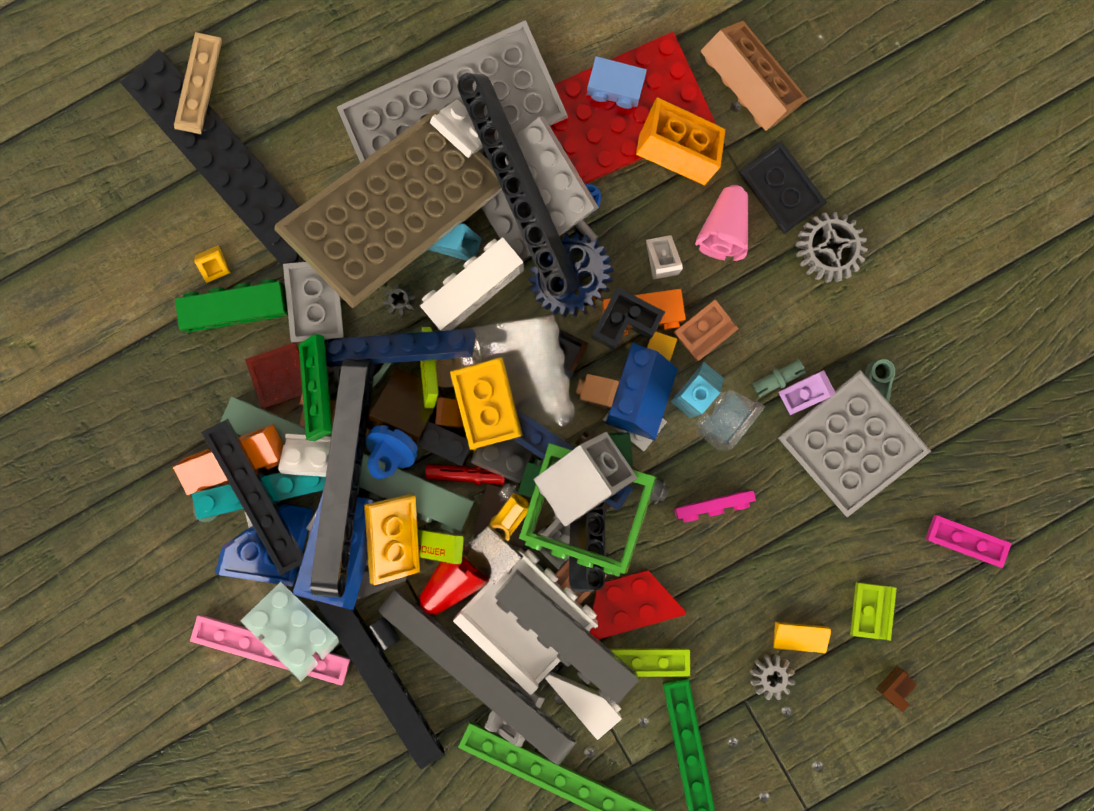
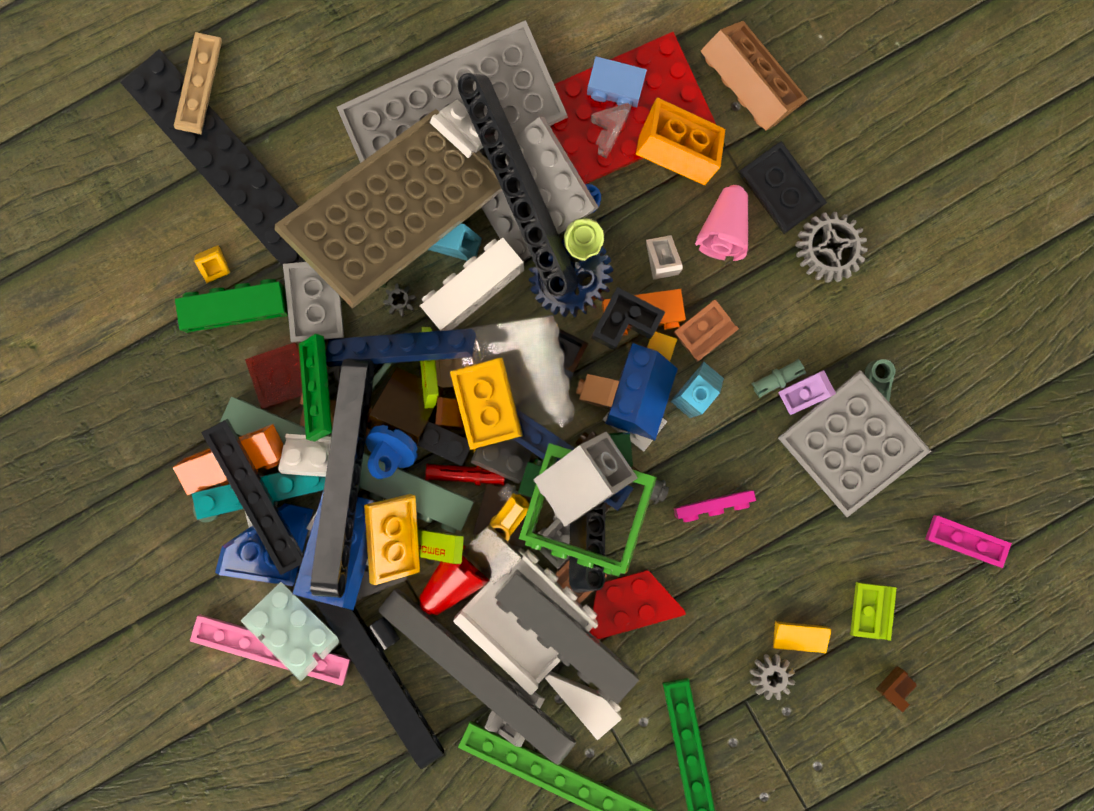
(583, 238): none -> yellowish green hair
(613, 121): none -> clear slope
(656, 661): lime plate -> none
(728, 420): clear slope -> none

